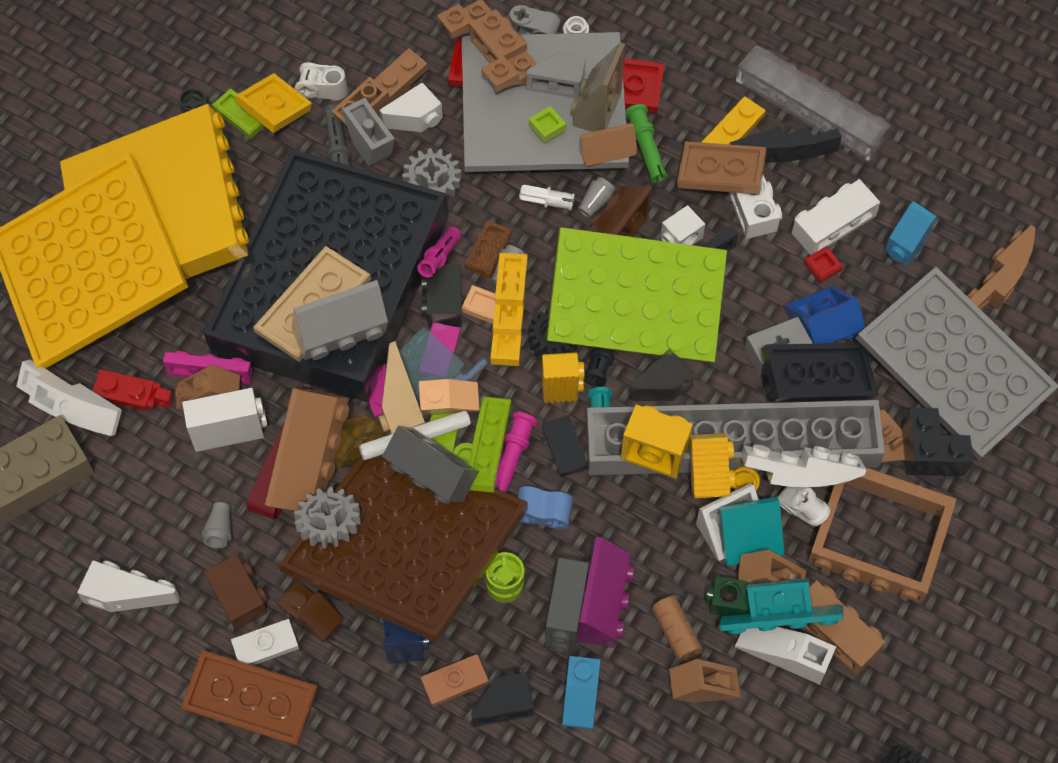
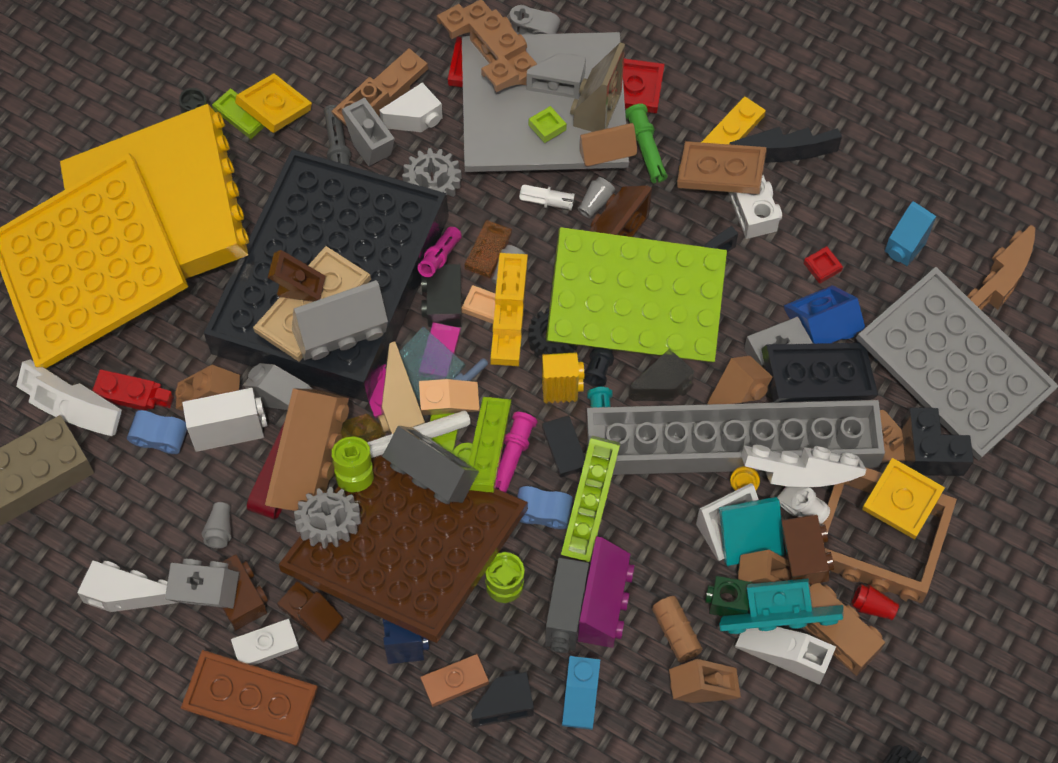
(157, 432): none -> medium blue axle
(185, 365): dark pink plate -> none
(186, 585): none -> light grey brick
(273, 385): none -> light grey slope
(295, 278): none -> reddish brown slope
(322, 81): white piece -> none
(352, 464): none -> lime wheel
(576, 23): white plate -> none
(590, 498): none -> lime brick
(656, 440): yellow brick -> none
(683, 227): white brick -> none
(711, 465): yellow brick -> none
(741, 382): none -> medium nougat slope
(805, 549): none -> reddish brown brick
(812, 101): clear brick -> none
(835, 216): white brick -> none
(873, 602): none -> red cone
(903, 498): none -> yellow plate

